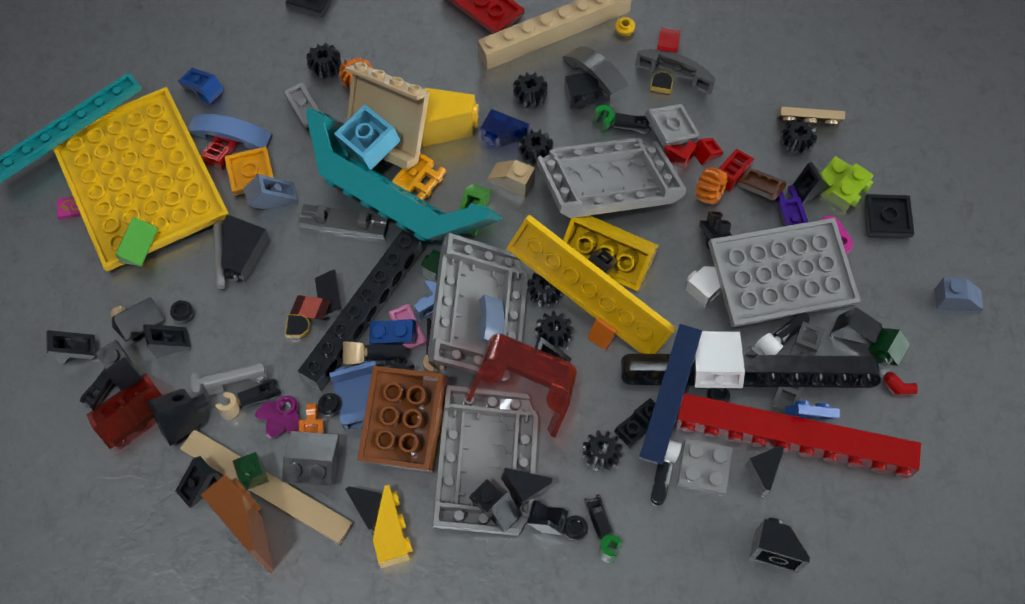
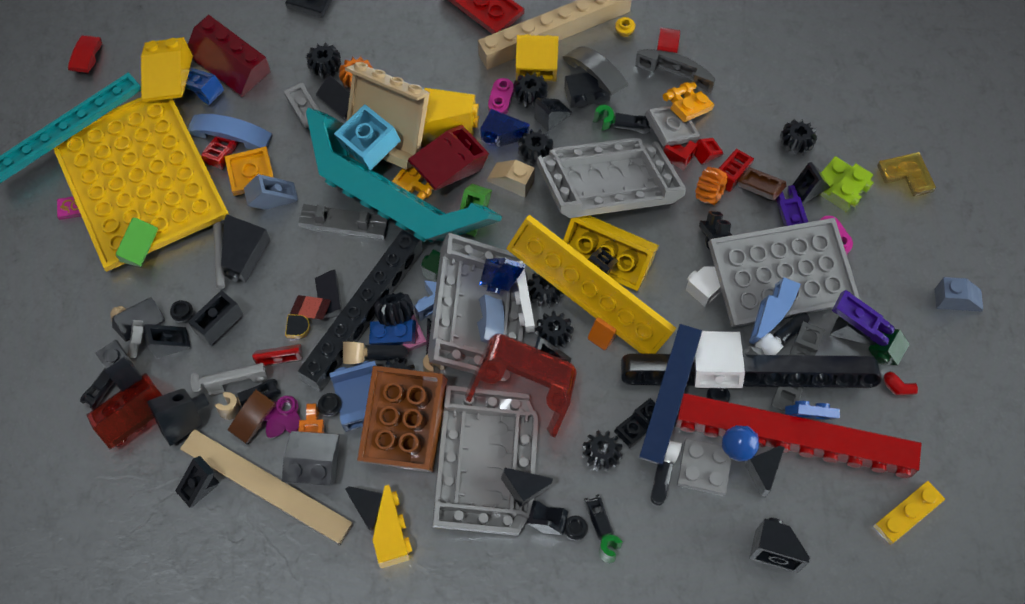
(68, 344): black slope -> none
(84, 53): none -> red slope
(135, 340): none -> light grey bar
(164, 69): none -> yellow slope
(215, 317): none -> black brick
(227, 56): none -> dark red slope
(241, 516): dark orange slope -> none
(250, 416): none -> reddish brown slope
(250, 471): dark green brick -> none
(278, 355): none -> red slope
(334, 96): none -> black slope
(394, 309): none -> black gear
(449, 158): none -> dark red slope
(495, 505): black slope -> none
(500, 274): none -> clear blue slope
(501, 94): none -> dark pink plate
(522, 297): none -> white plate
(537, 55): none -> yellow slope
(550, 112): none -> black slope
(662, 82): black tile -> none
(692, 105): none -> light orange plate
(740, 443): none -> blue hair
(774, 308): none -> medium blue slope
(830, 117): tan plate -> none
(863, 317): none -> dark purple hinge
(889, 215): black plate -> none
(909, 512): none -> yellow plate
(912, 169): none -> clear yellow plate

